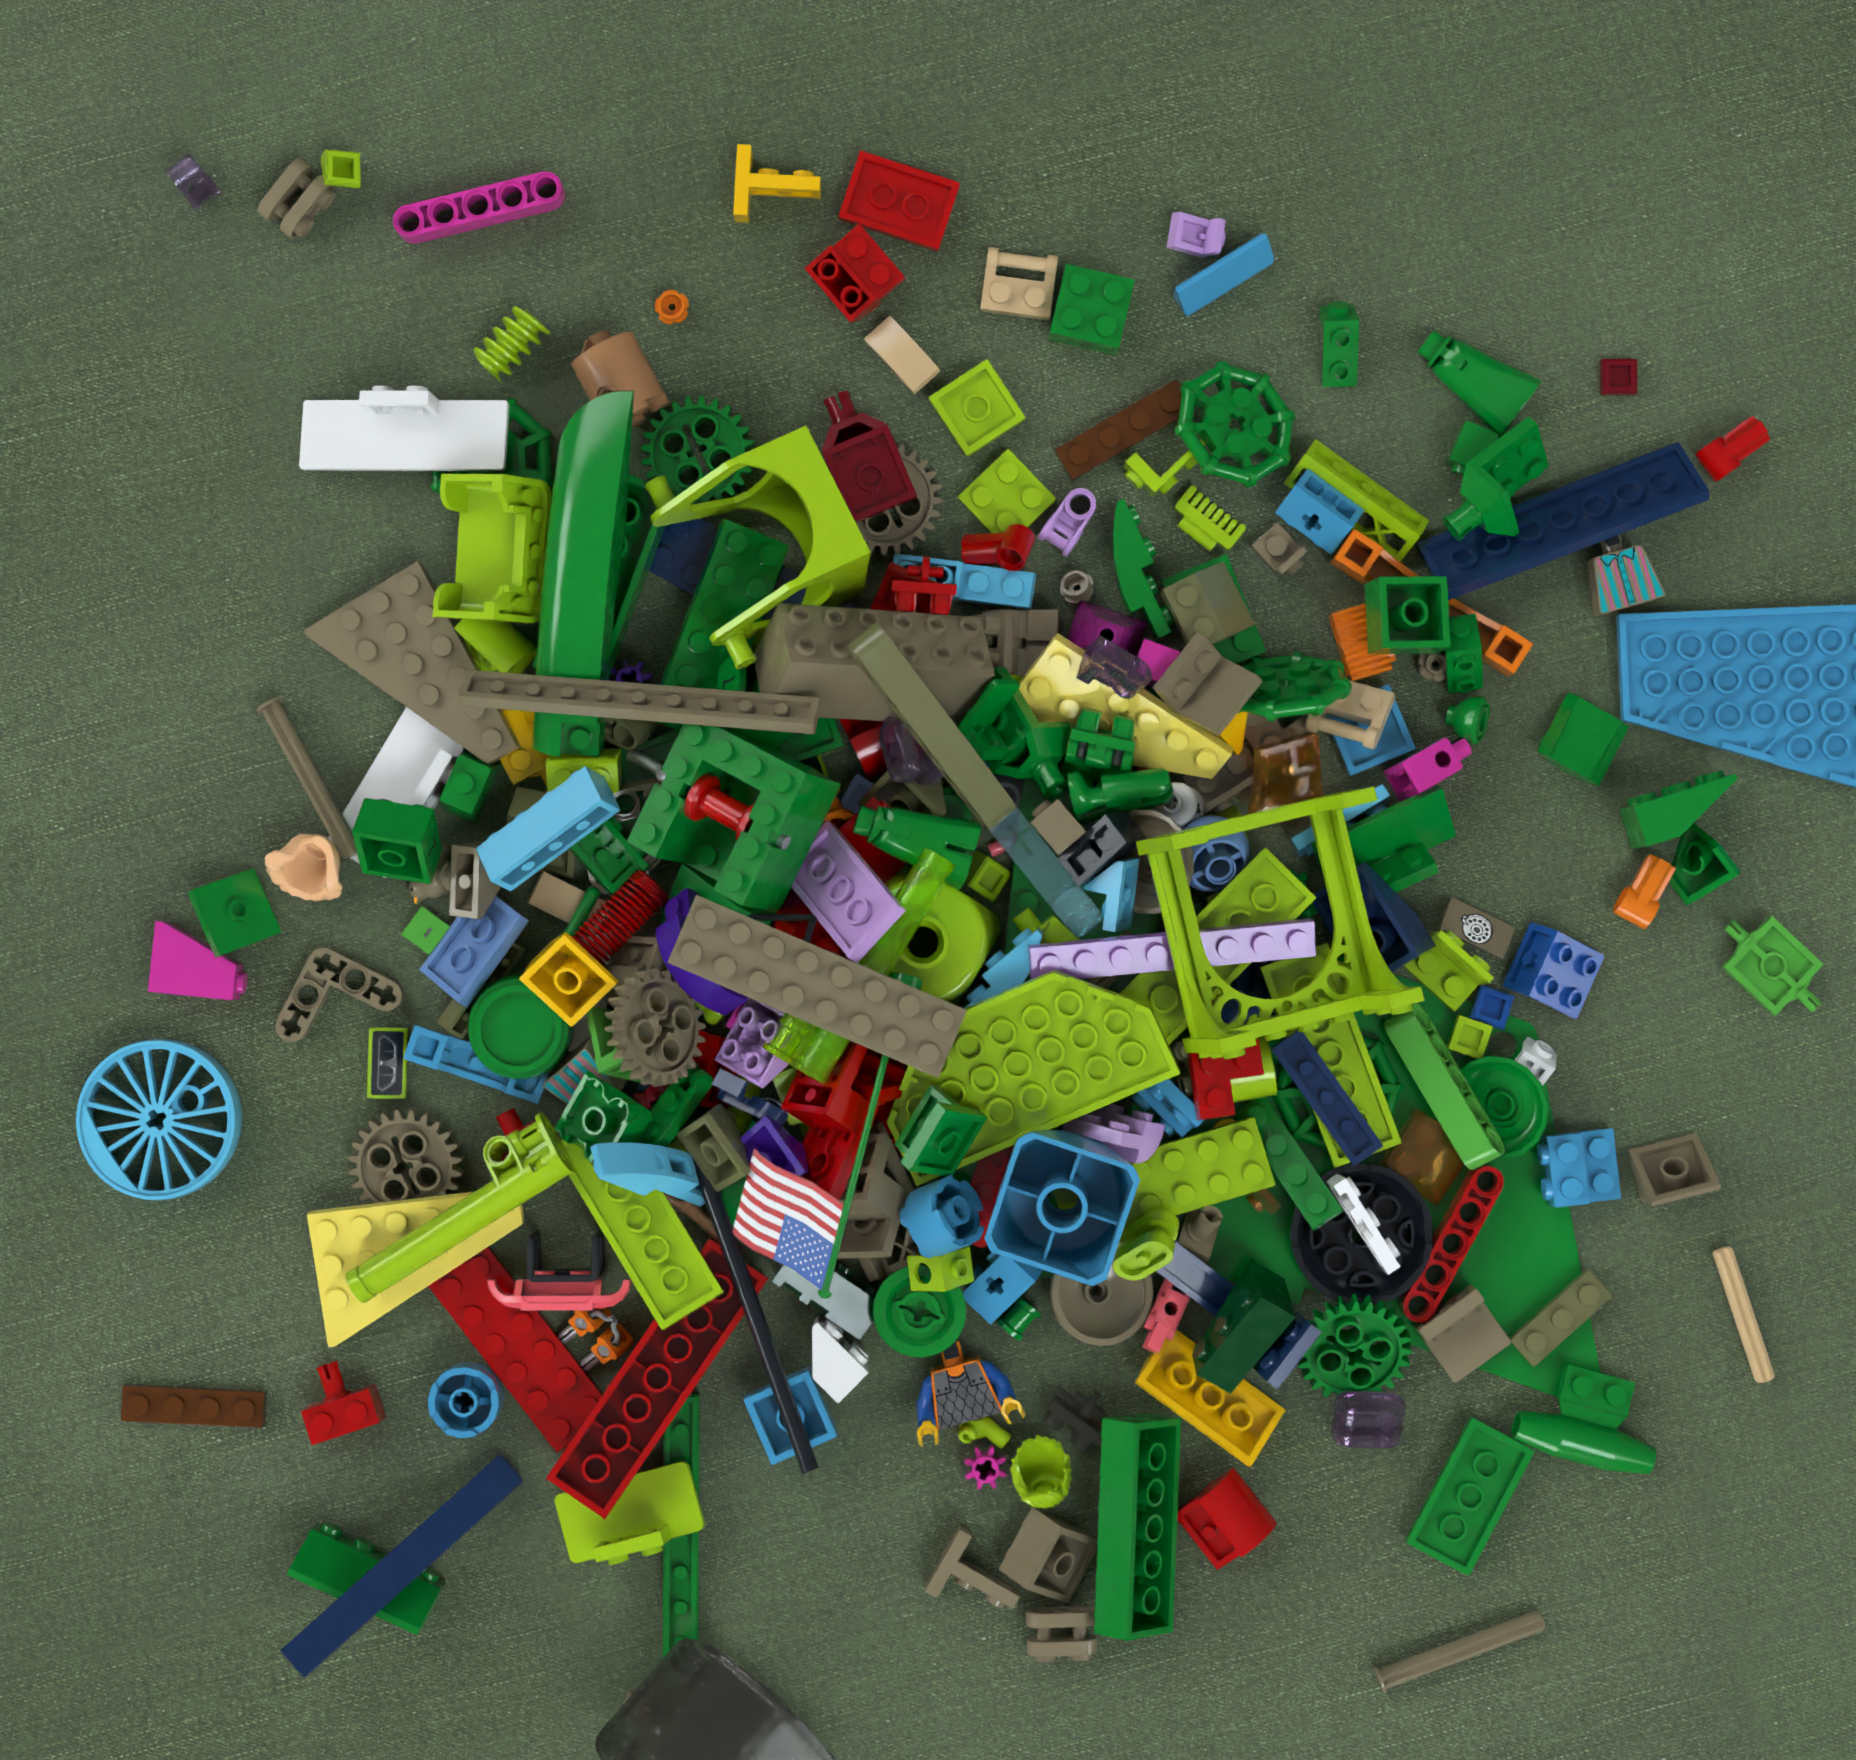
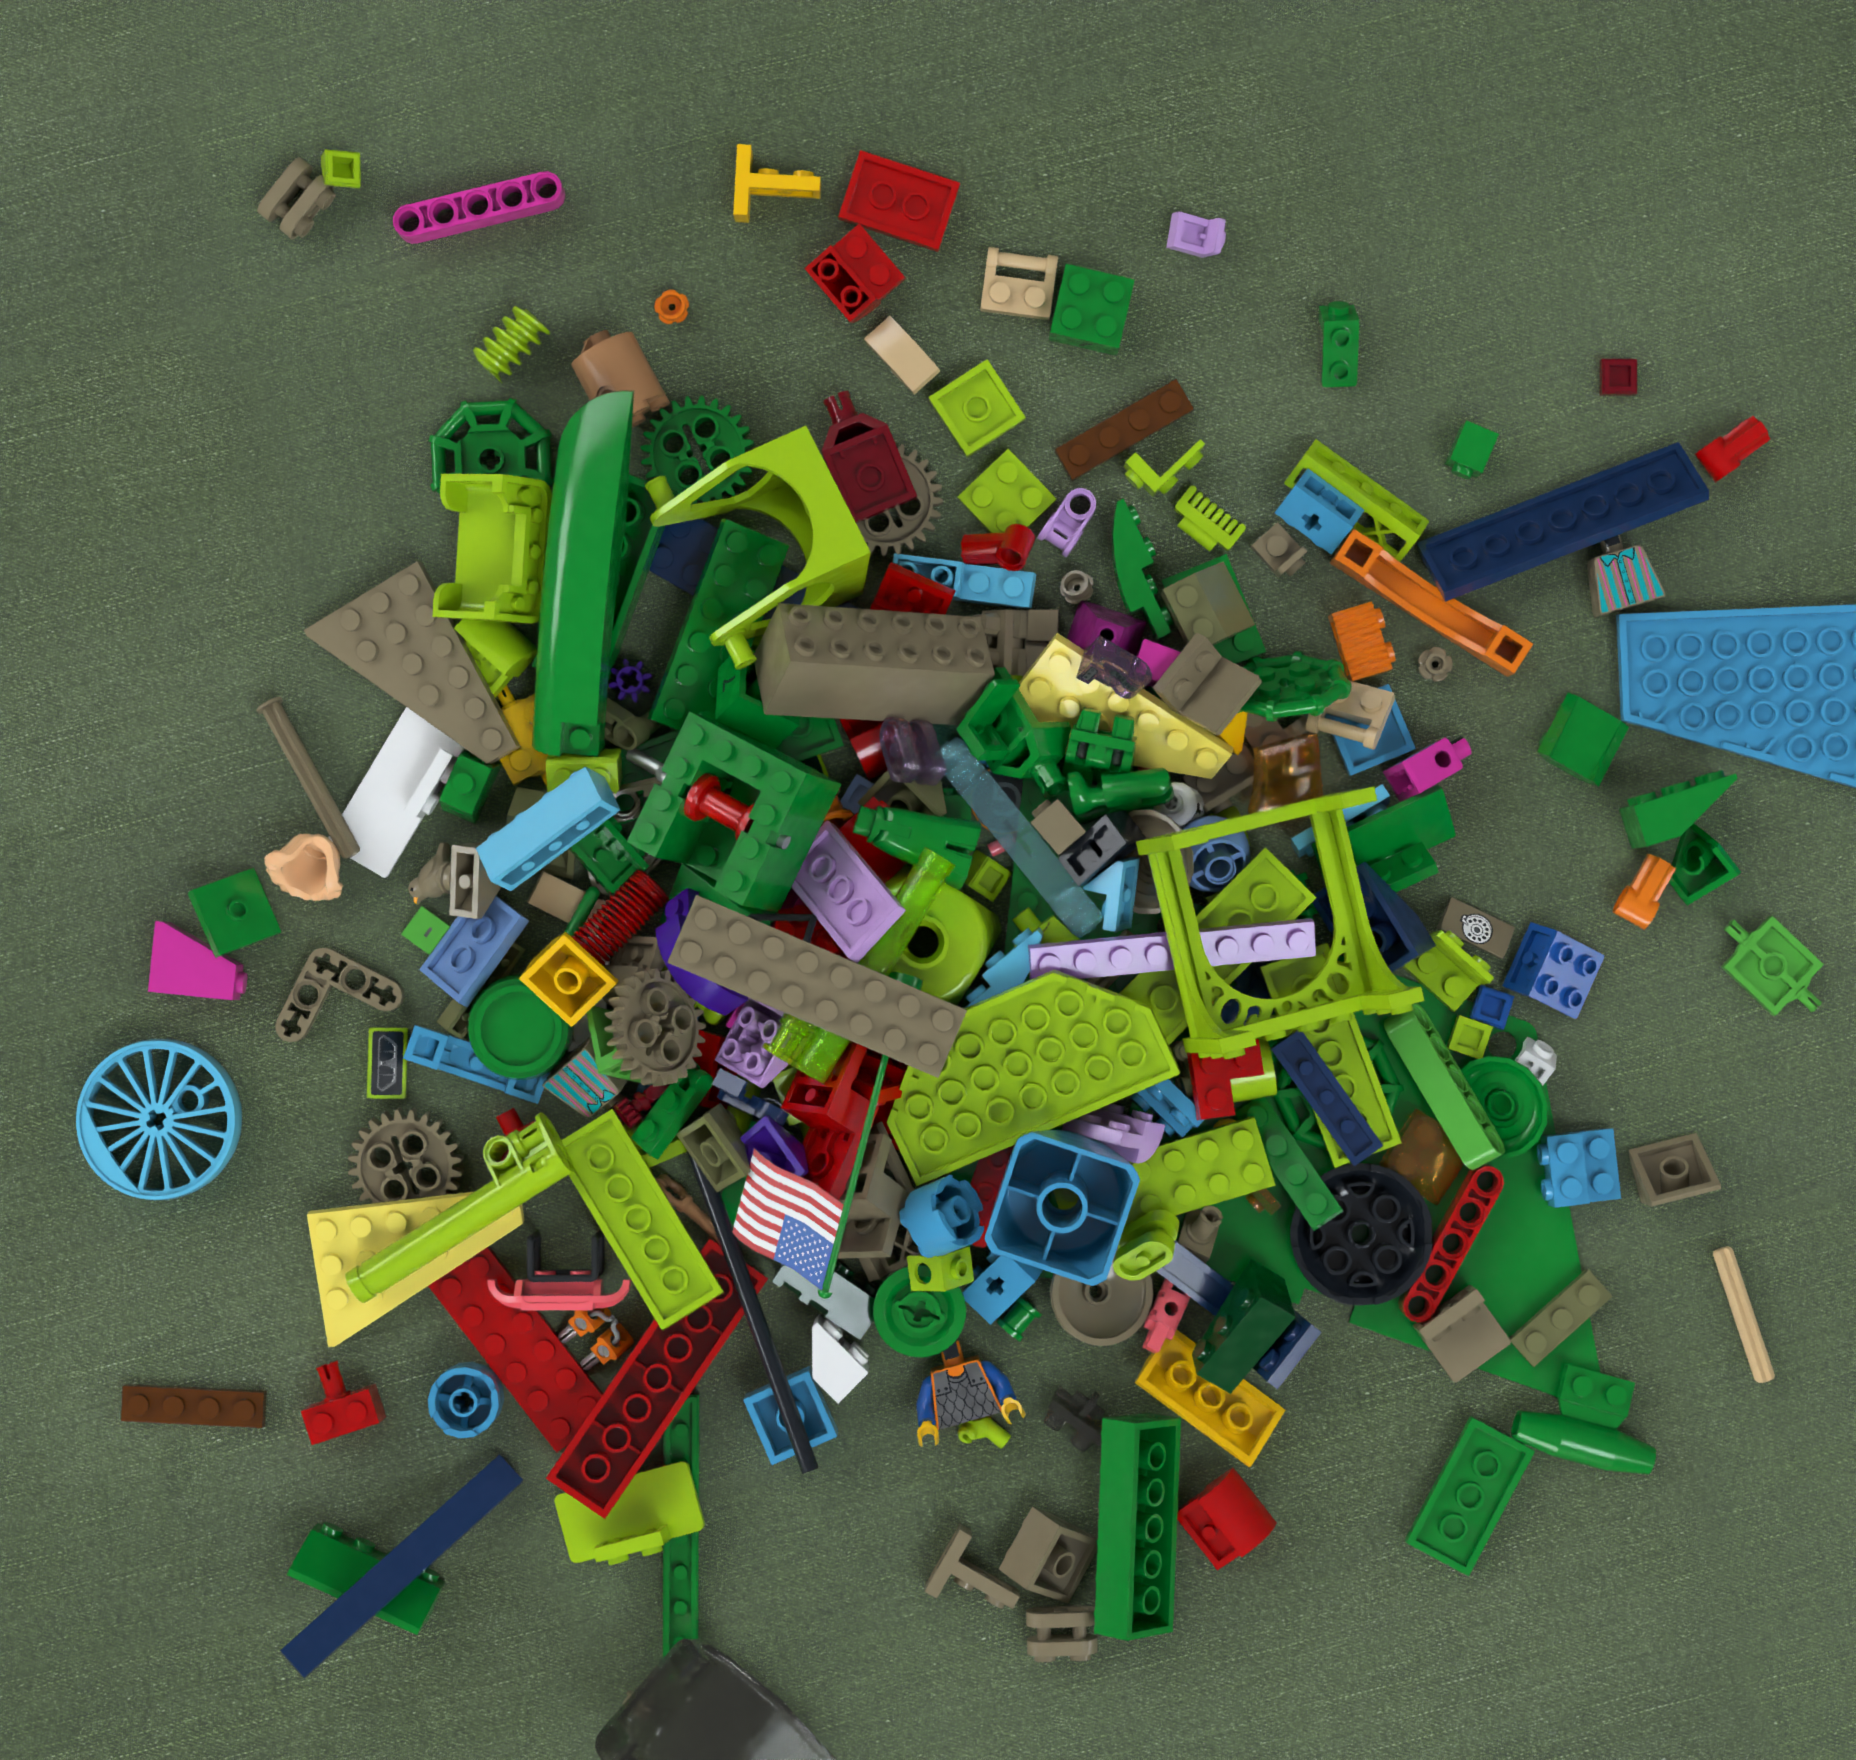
(192, 181): clear purple leg -> none
(397, 840): green brick -> none
(404, 433): white bracket -> none
(601, 1115): green slope -> none
(640, 701): dark tan plate -> none
(647, 1168): medium azure slope -> none
(907, 591): red hips -> none
(931, 726): olive beam -> none
(938, 1134): green bracket -> none
(990, 1475): dark pink gear -> none
(1041, 1472): lime hair -> none
(1224, 274): dark azure slope -> none
(1248, 411): green plate -> none
(1355, 1349): green gear -> none
(1364, 1222): white wing -> none
(1368, 1419): clear purple brick -> none
(1407, 615): green brick -> none
(1459, 1650): dark tan axle -> none
(1464, 656): green bracket -> none
(1469, 718): green brick -> none
(1482, 382): green piece -> none
(1494, 478): green plate -> none

